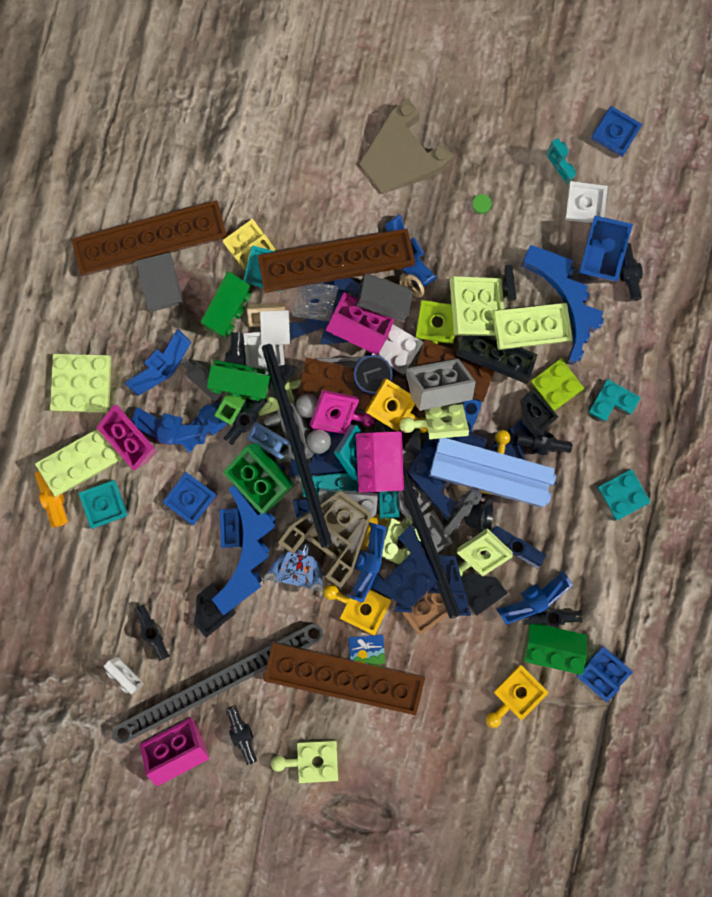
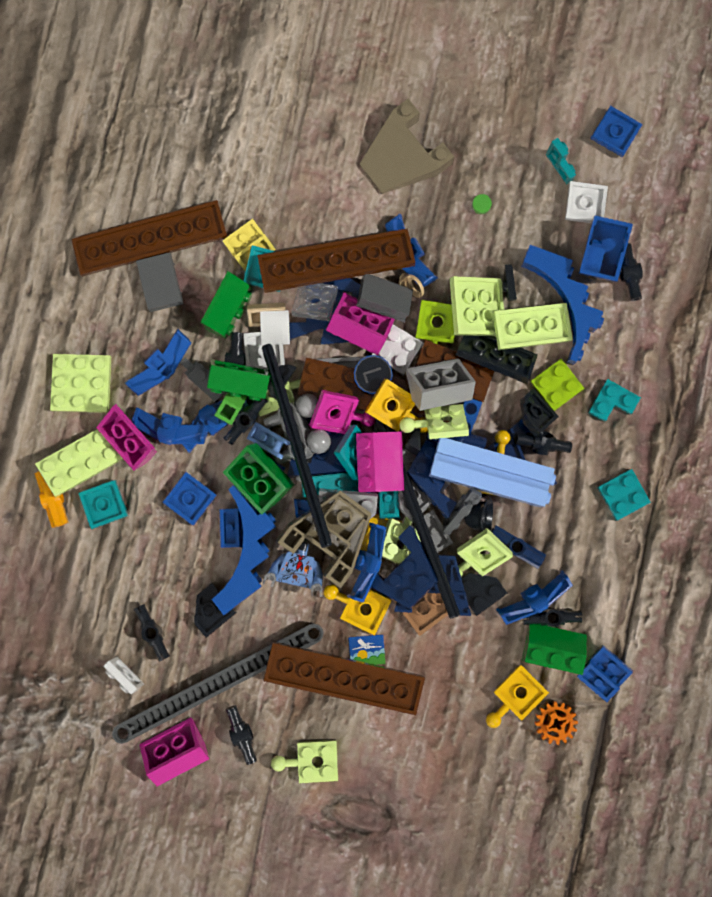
(563, 719): none -> orange gear

